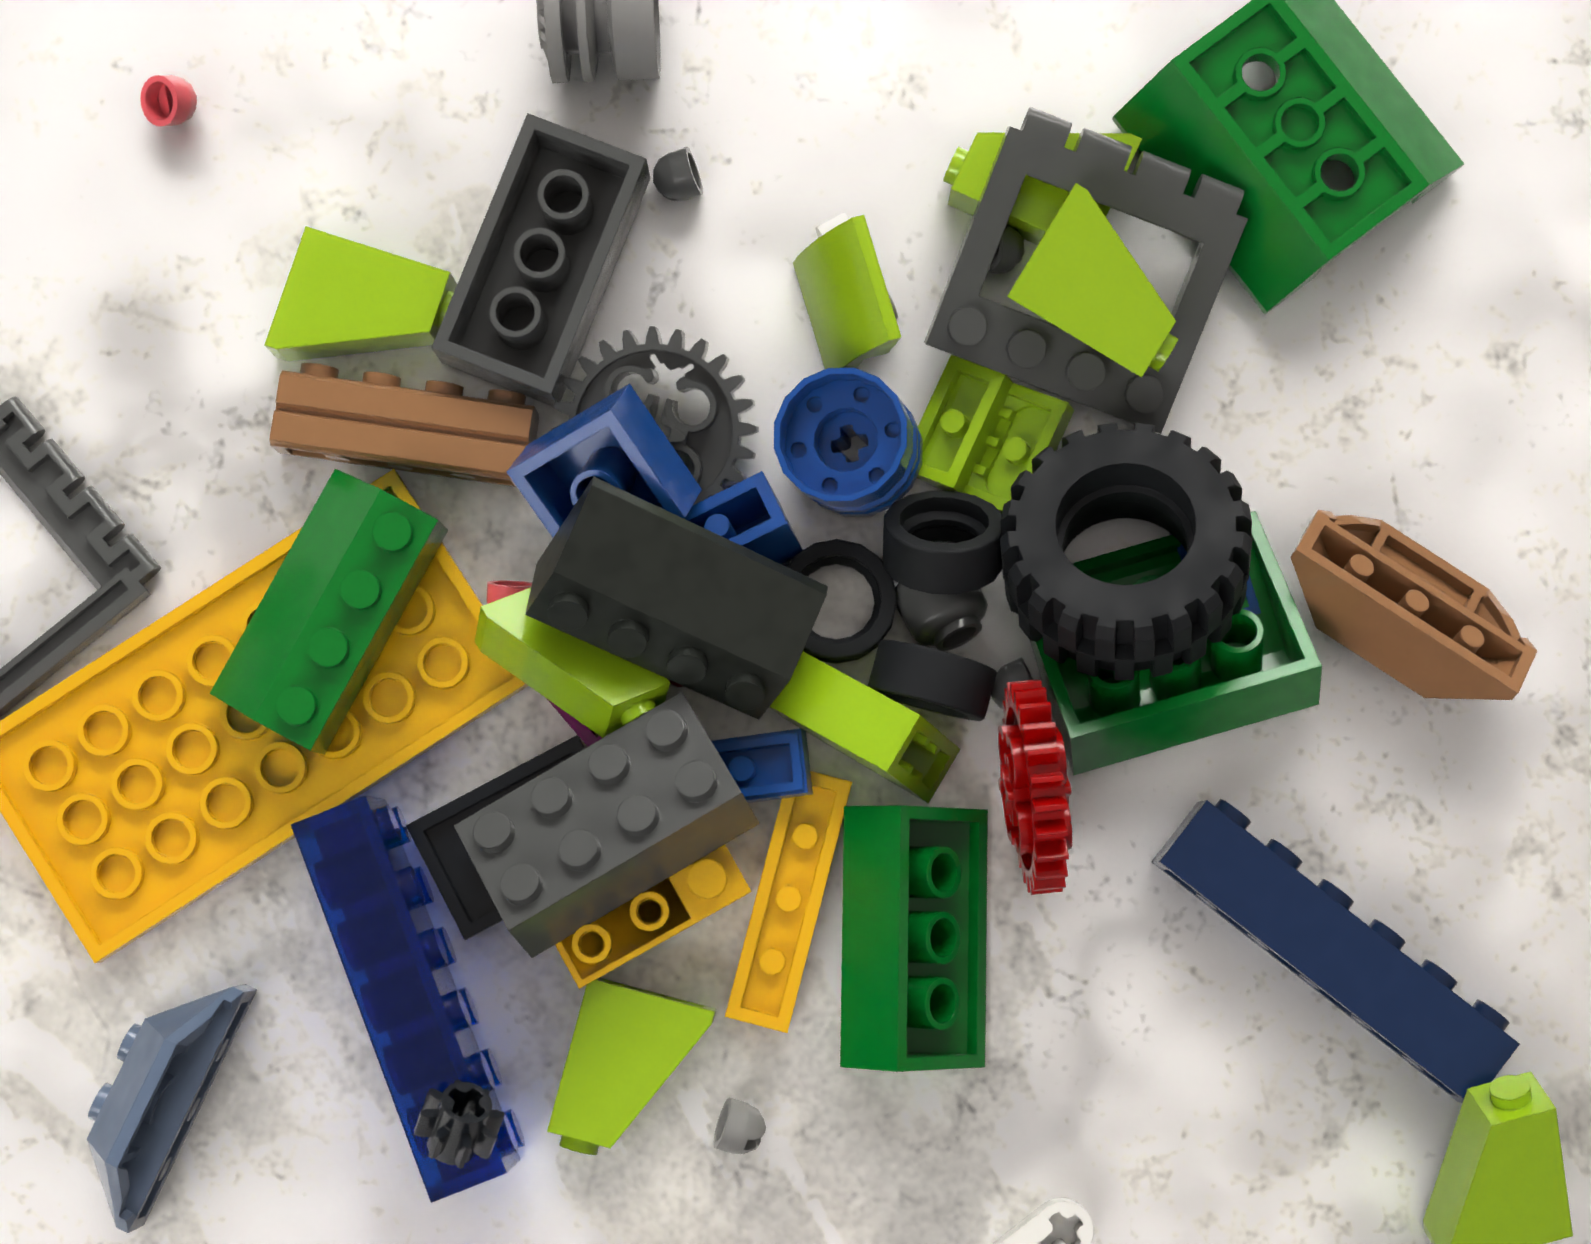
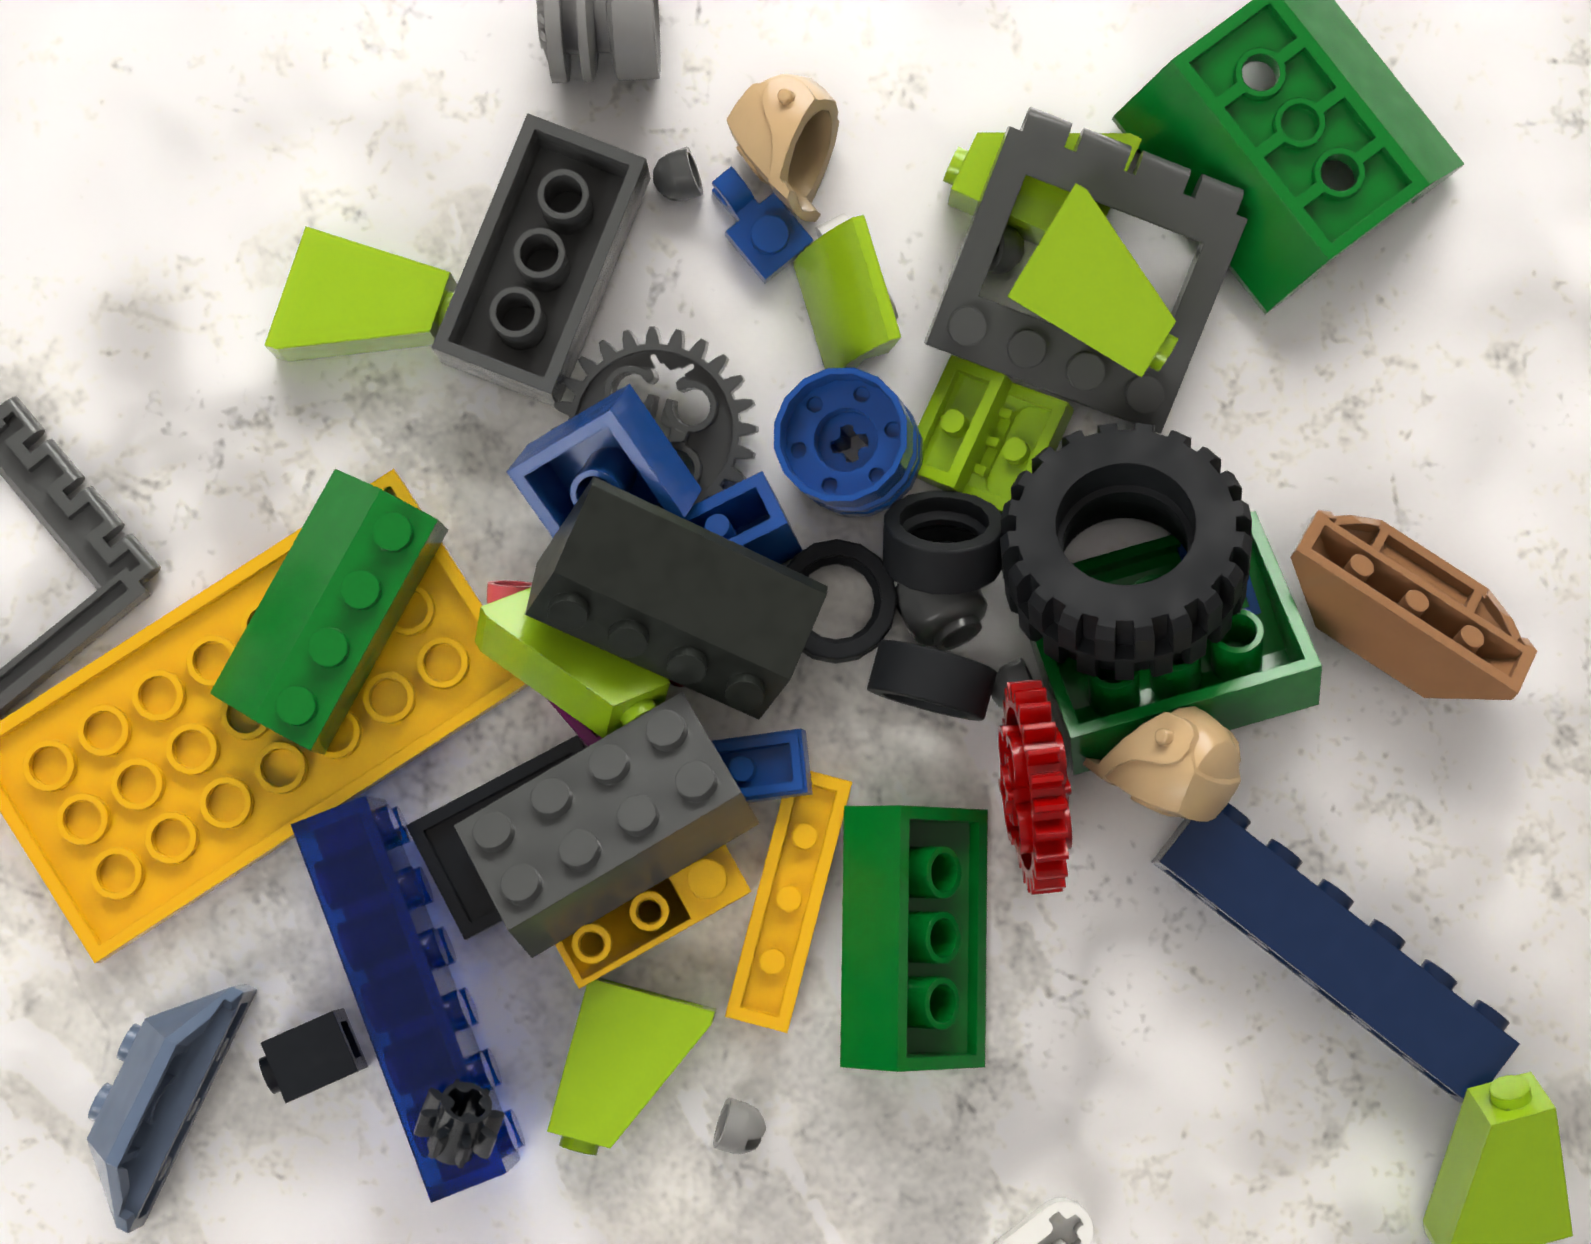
(168, 100): coral hinge -> none
(311, 1056): none -> black brick
(399, 426): medium nougat brick -> none
(764, 232): none -> blue plate
(787, 137): none -> tan helmet
(866, 727): lime slope -> none
(1175, 765): none -> tan helmet

